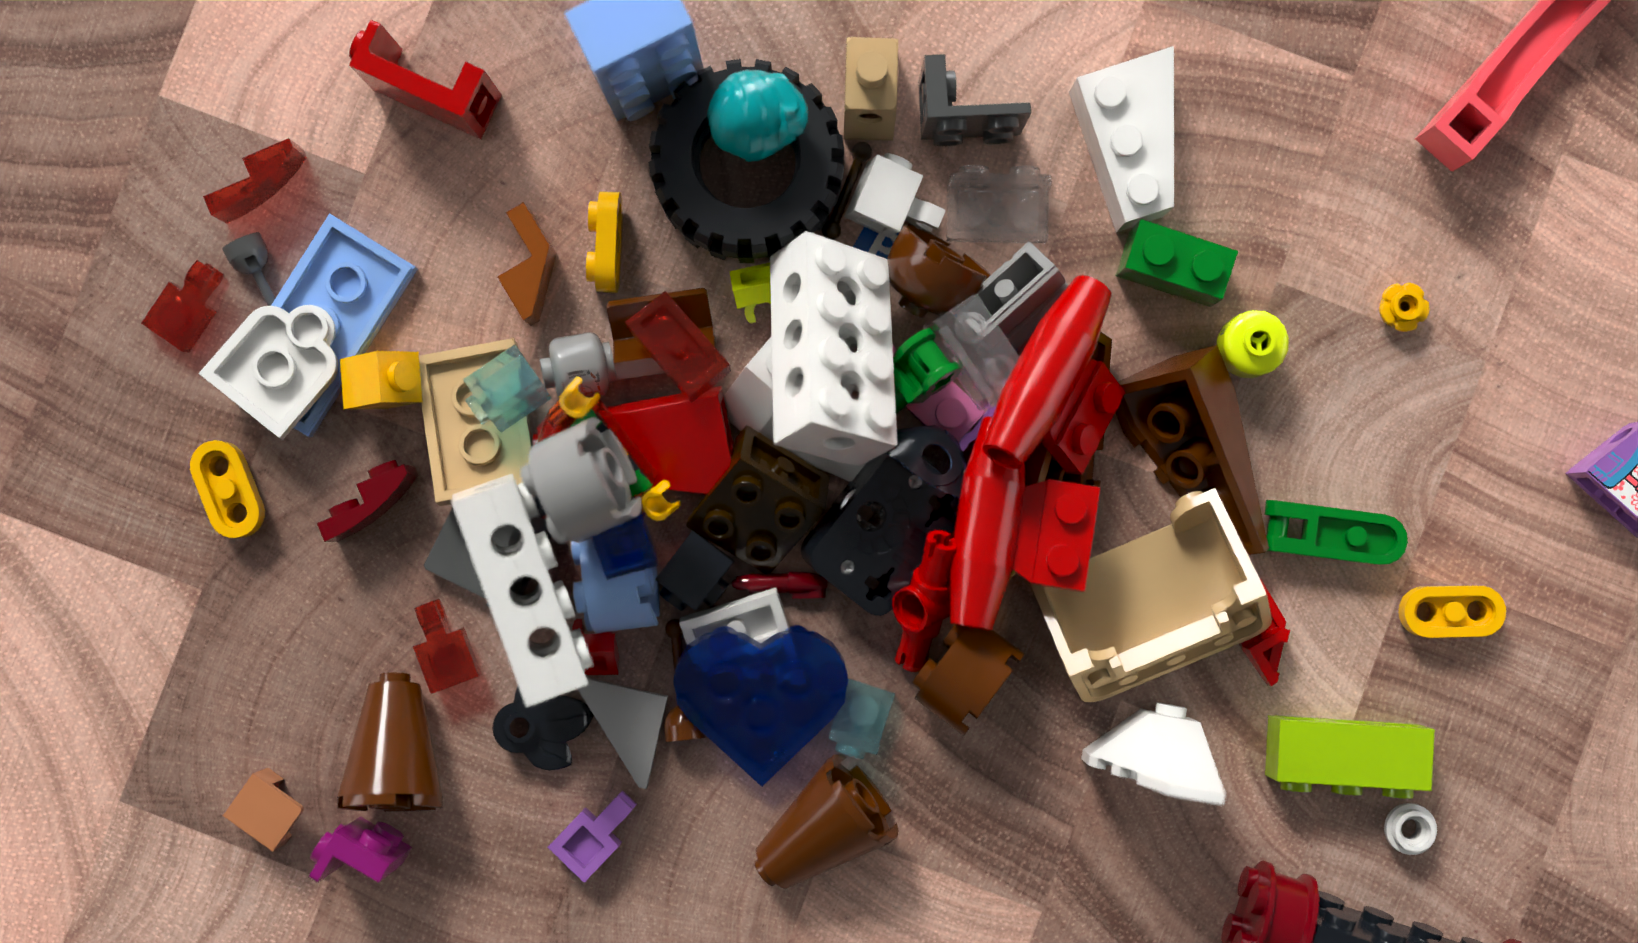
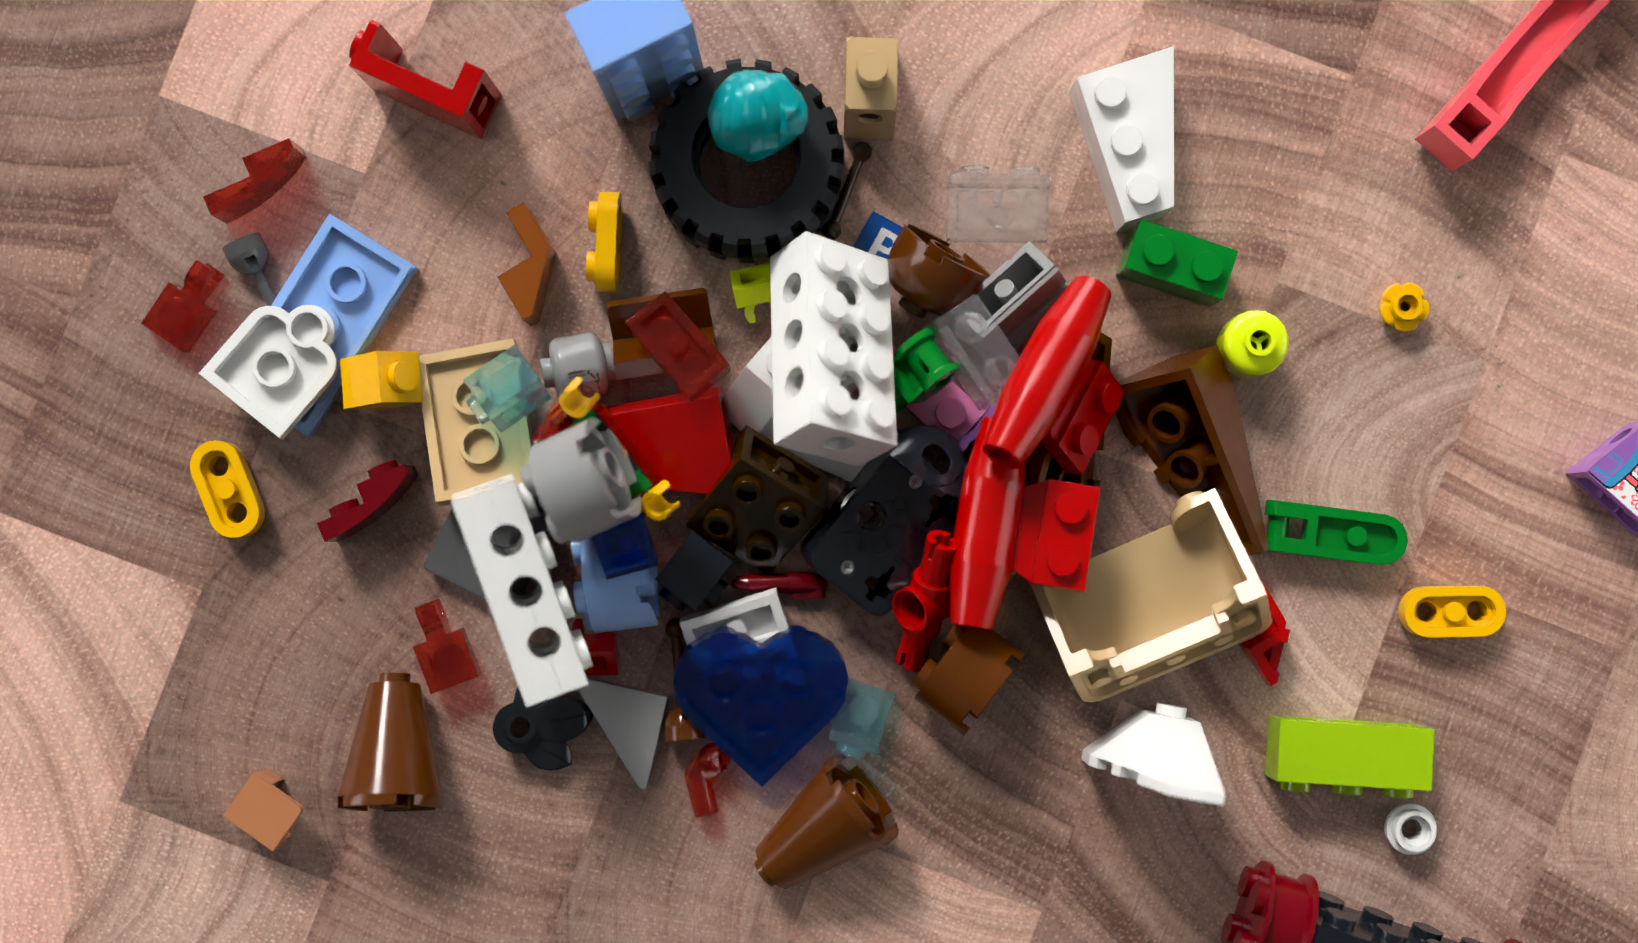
(362, 845): magenta bracket -> none
(589, 839): medium lavender plate -> none
(701, 775): none -> clear red arm
(888, 198): white brick -> none
(950, 123): dark grey bracket -> none

